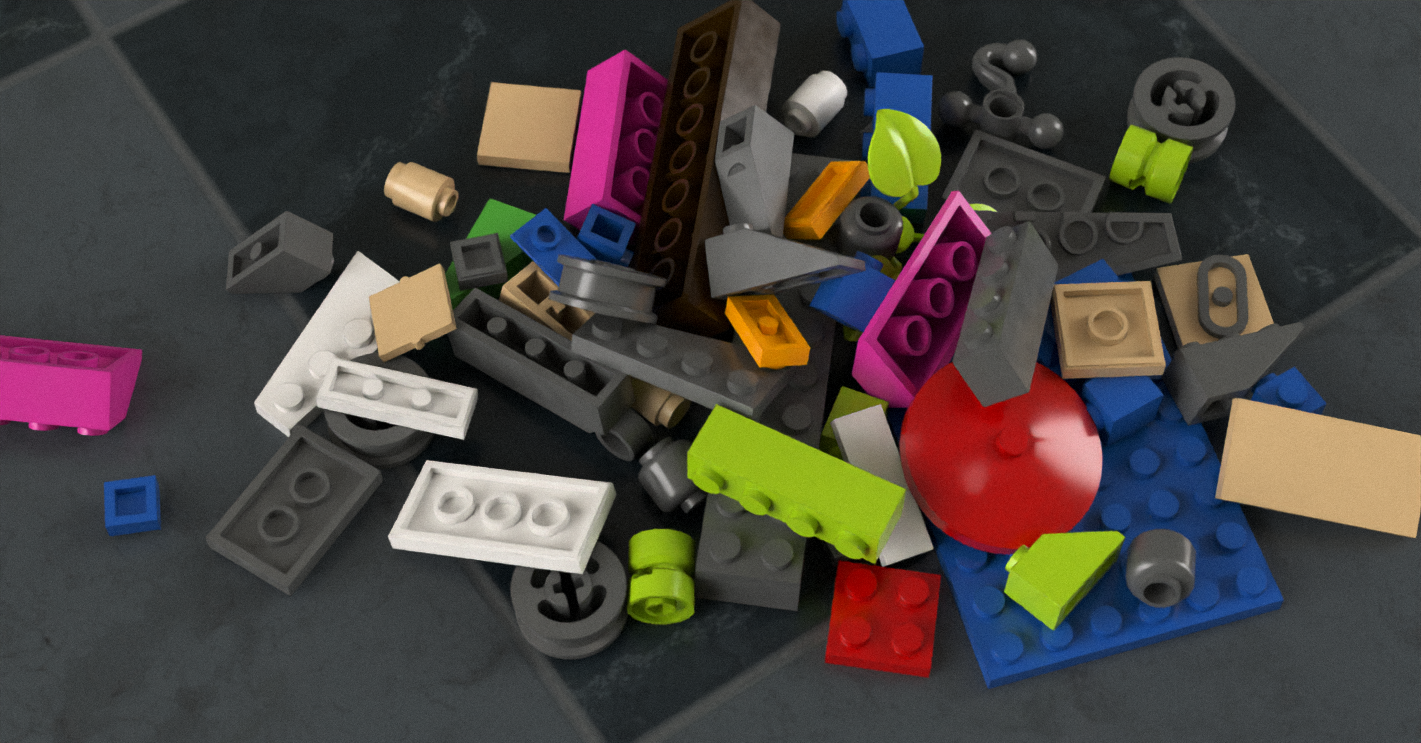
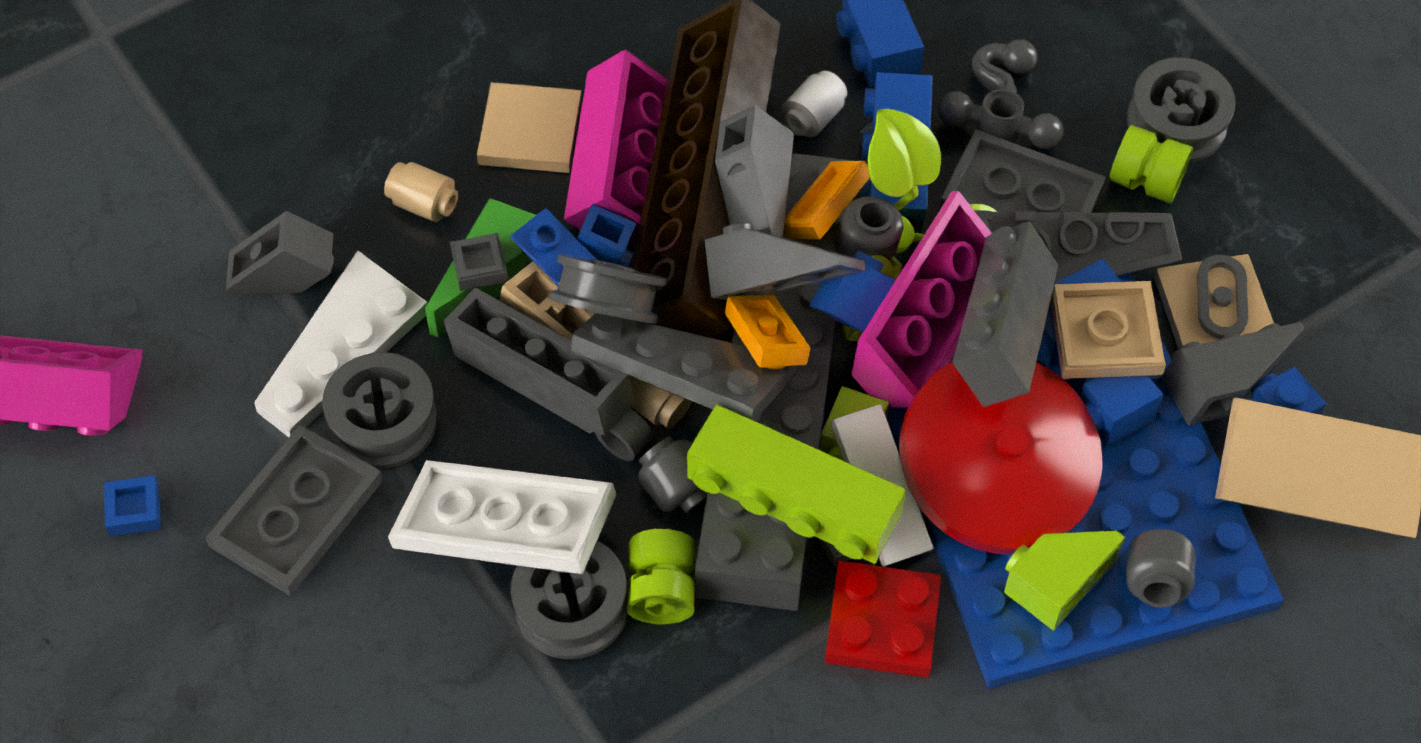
(397, 398): white tile -> none
(412, 313): tan piece -> none

